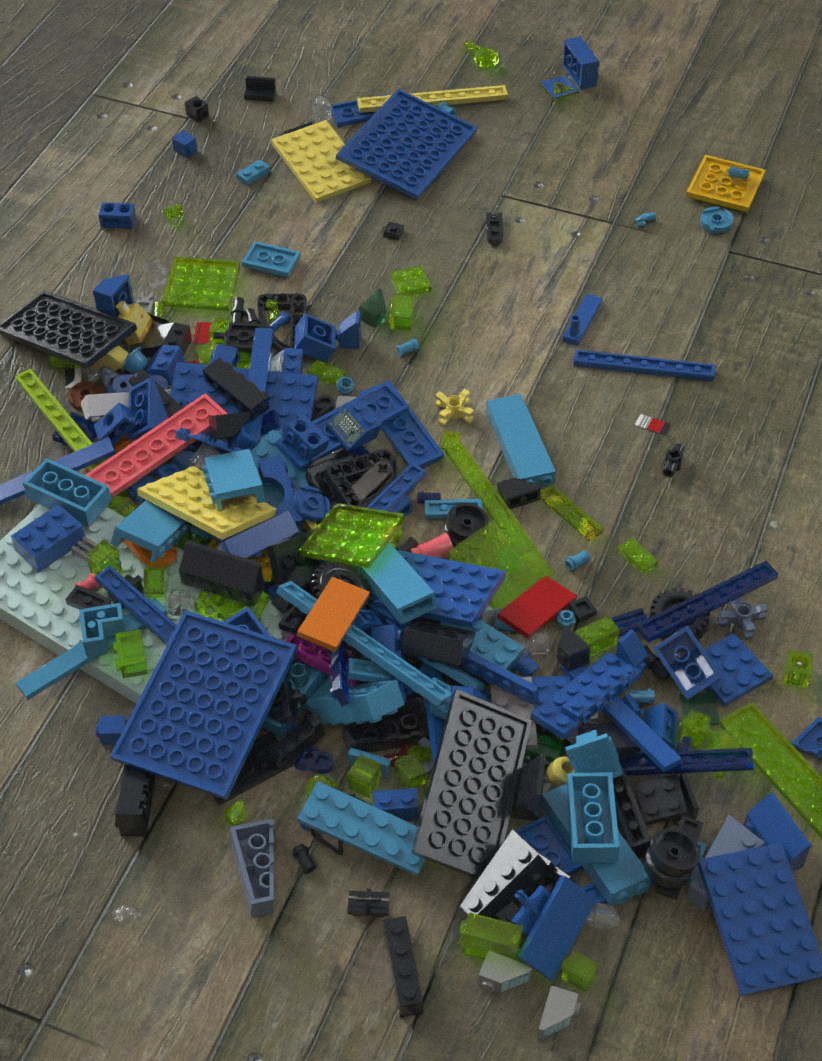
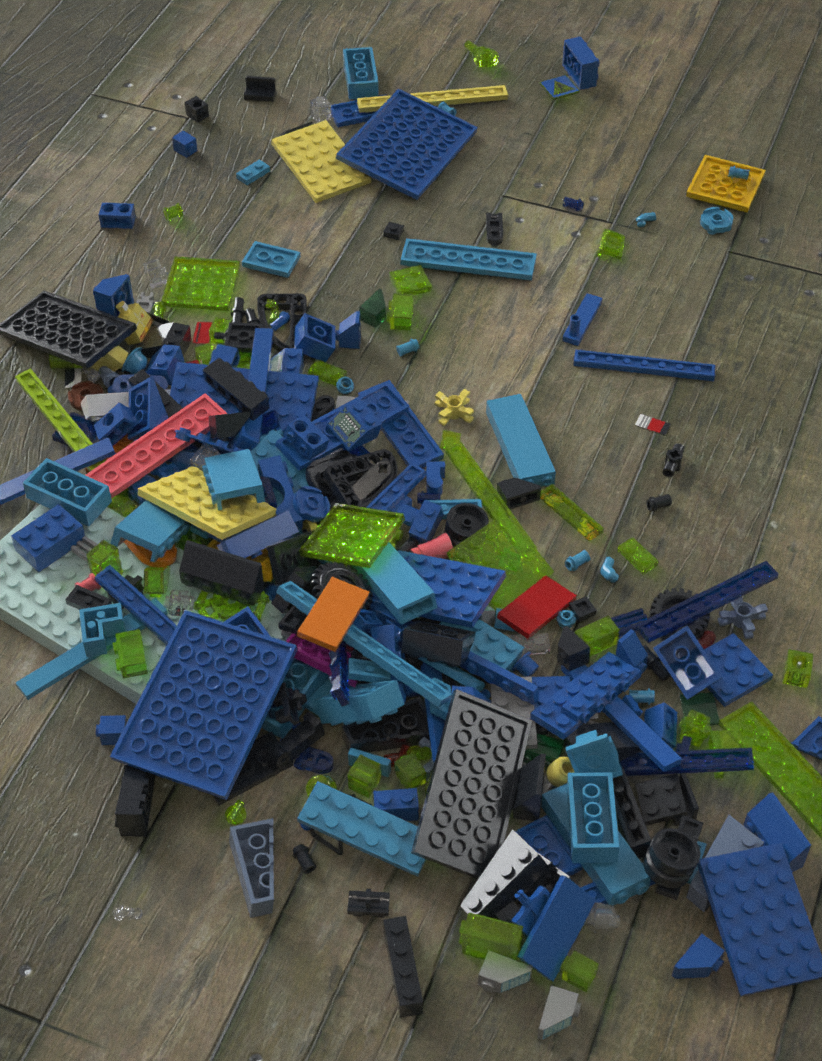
(268, 492): none -> clear blue plate
(360, 72): none -> dark azure brick
(422, 521): none -> blue brick
(434, 476): none -> blue leg
(468, 259): none -> dark azure plate
(573, 203): none -> clear blue pin
(607, 570): none -> dark azure arm
(611, 244): none -> clear neon green piece
(658, 502): none -> black pin
(699, 960): none -> blue slope
(707, 639): none -> clear red arm

